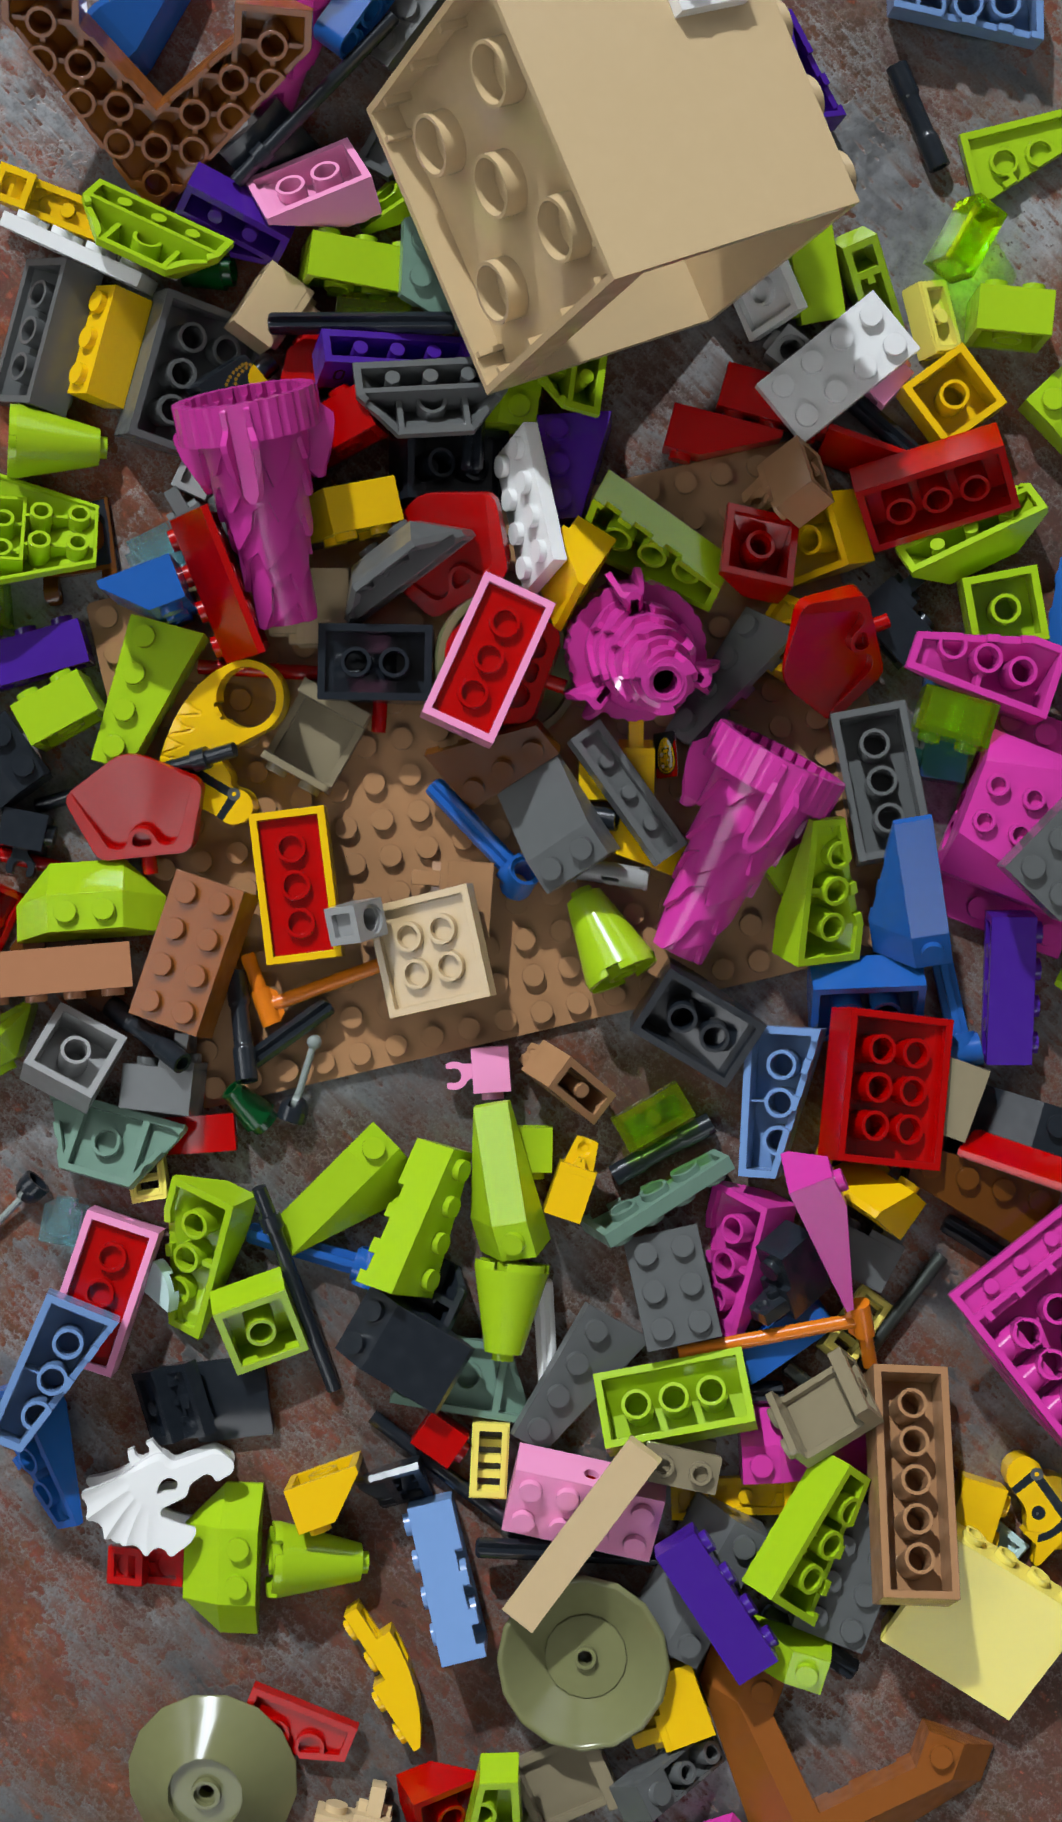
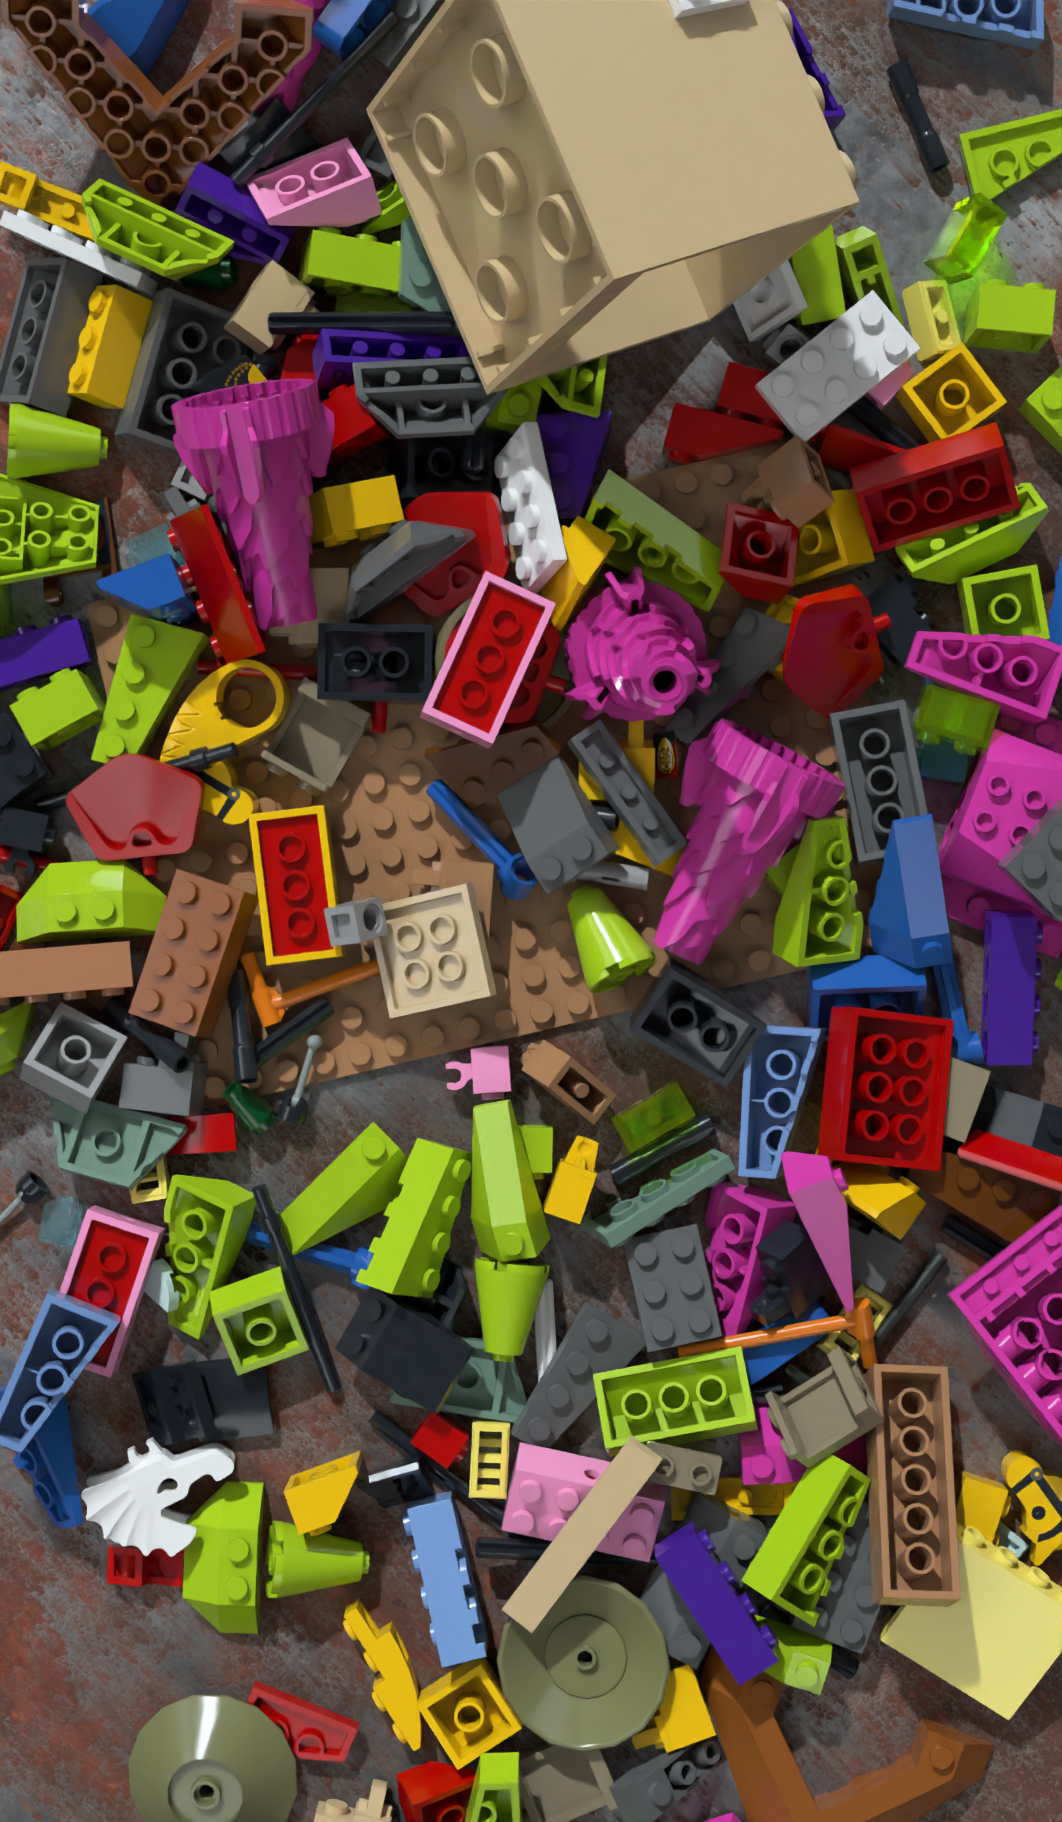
(468, 1711): none -> yellow brick

